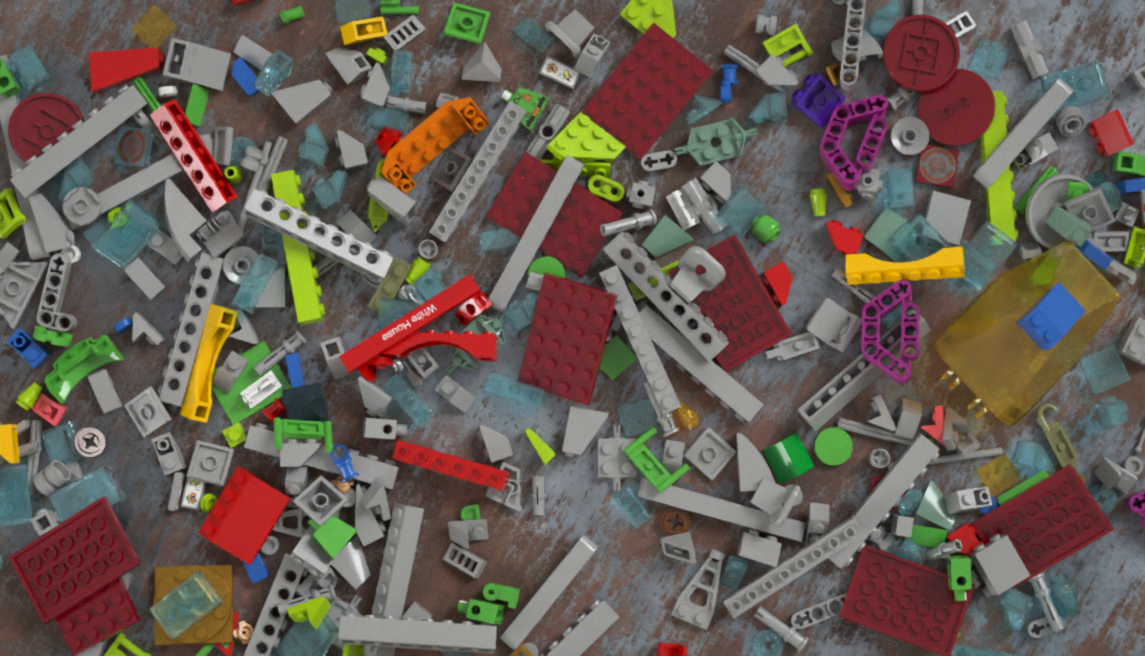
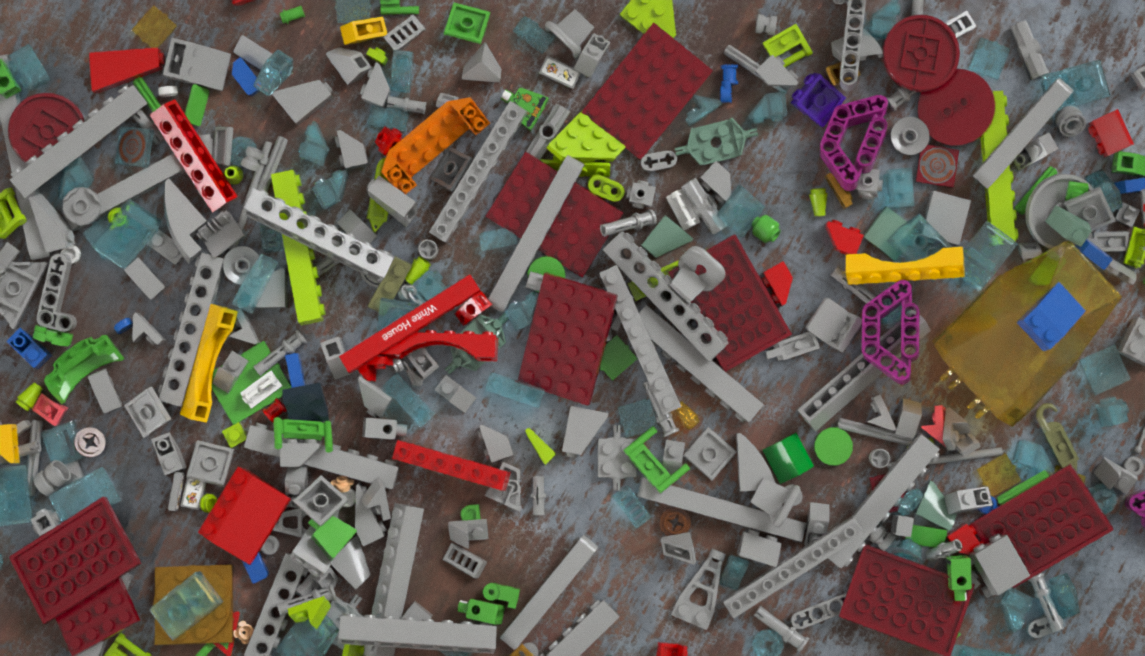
(344, 464): blue connector -> none

